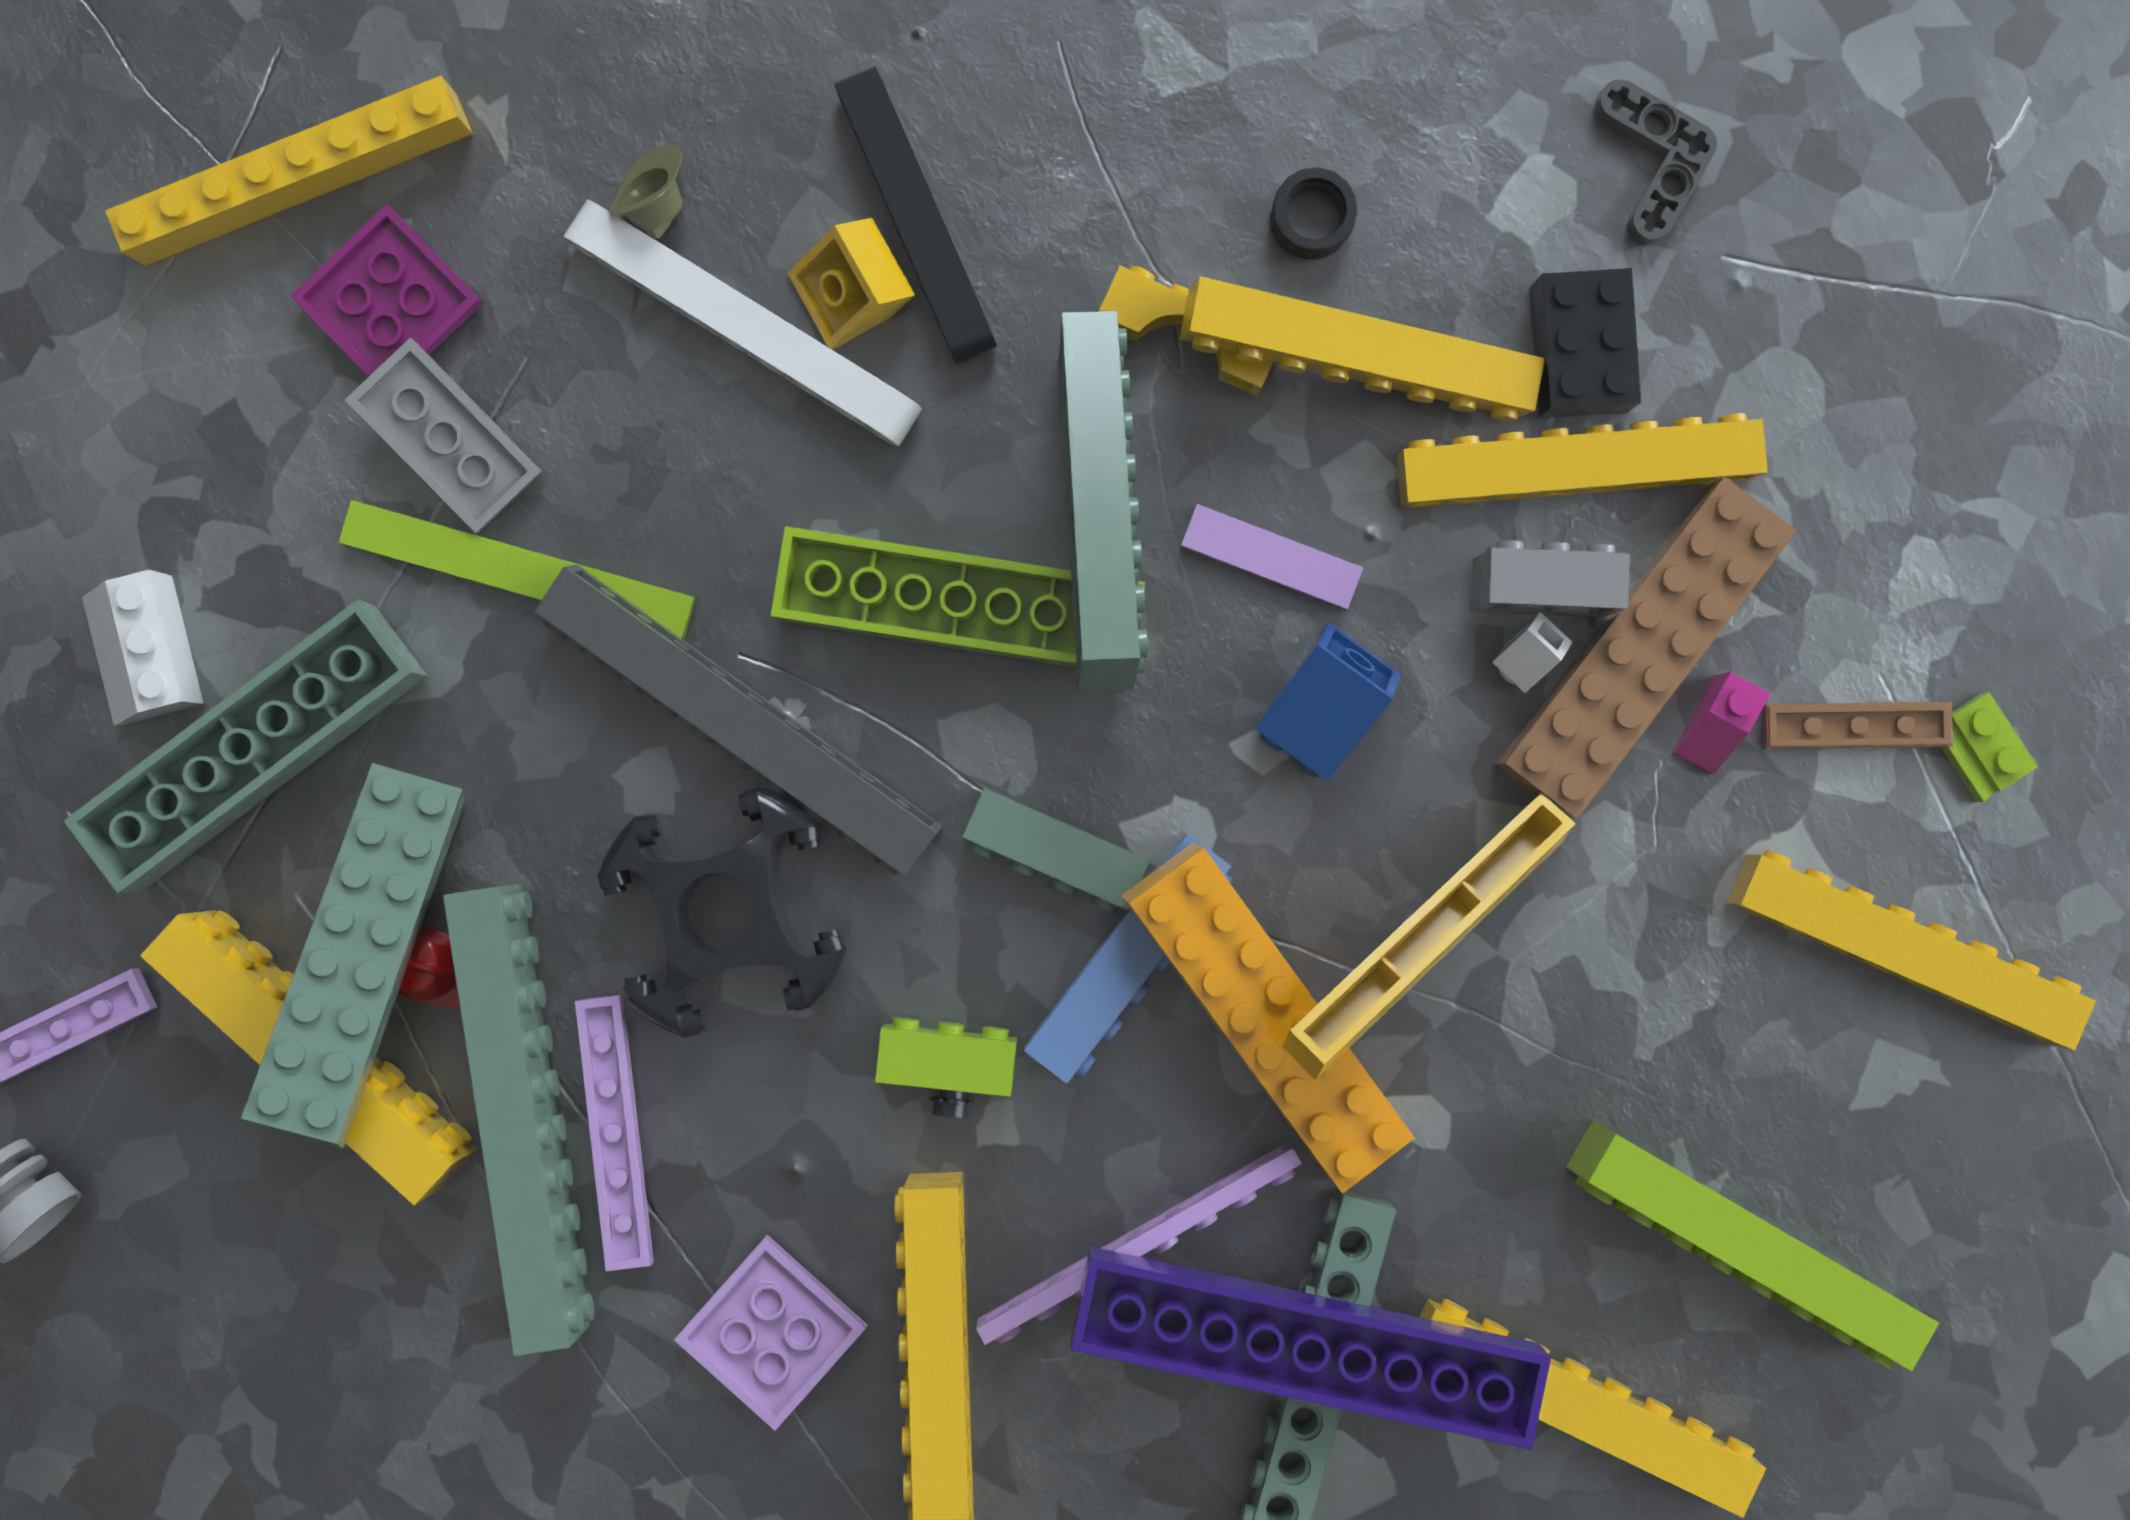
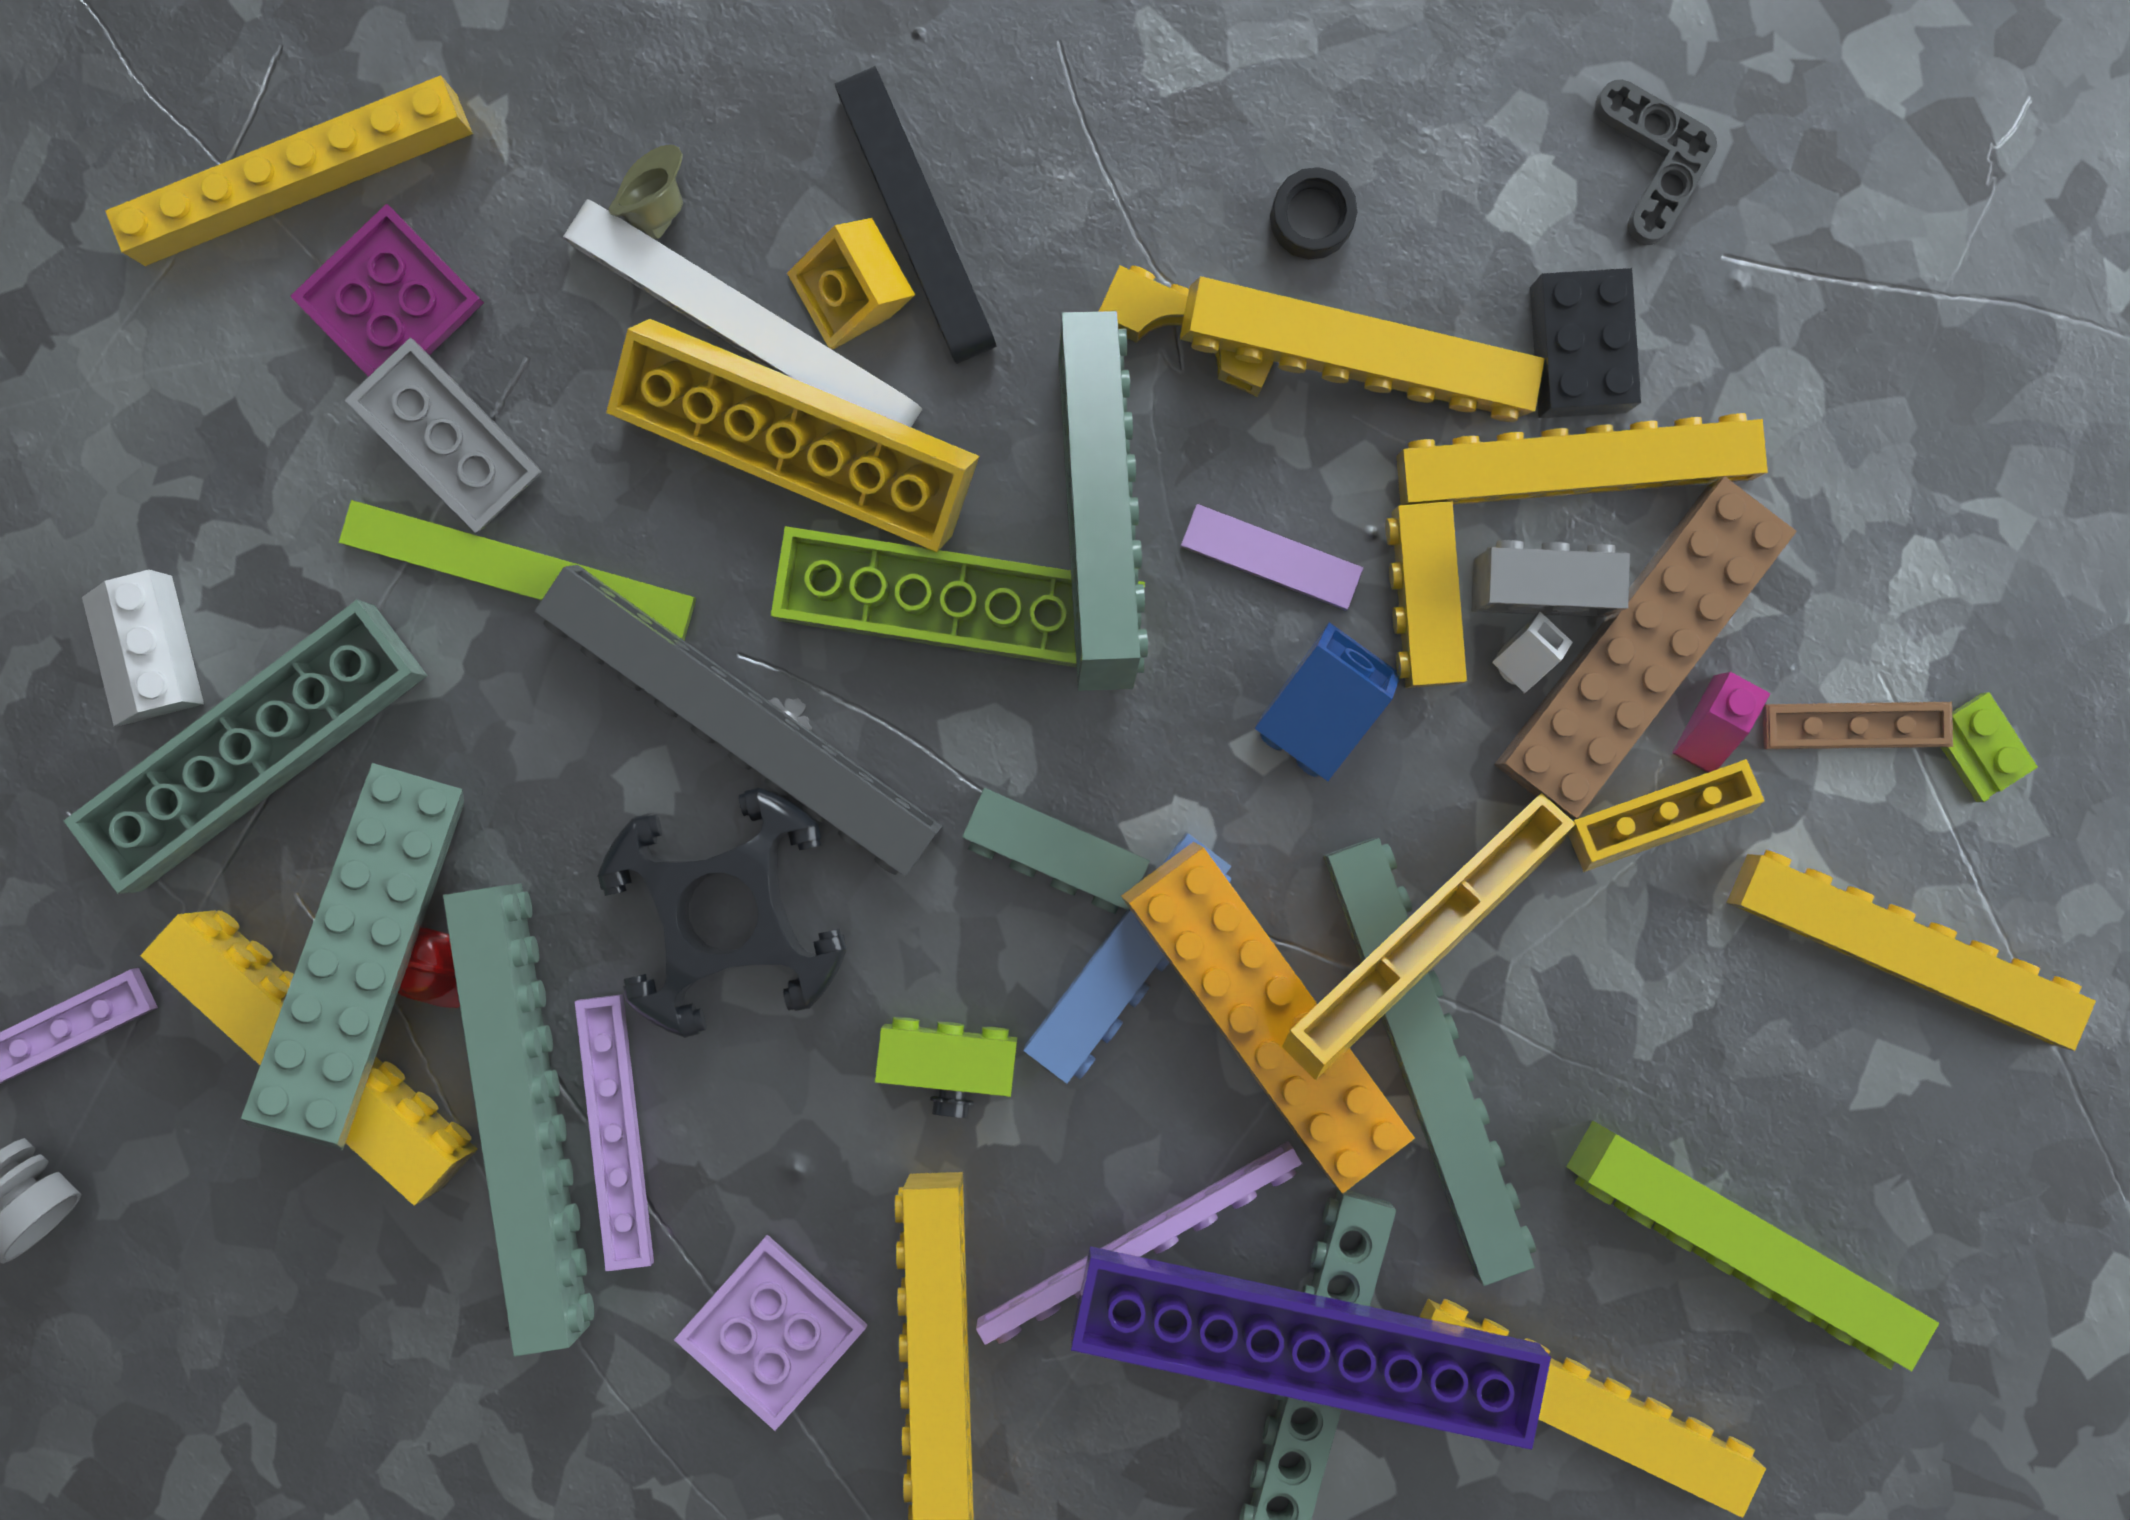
(791, 434): none -> yellow brick
(1427, 595): none -> yellow brick
(1435, 1074): none -> sand green brick
(1665, 815): none -> yellow brick

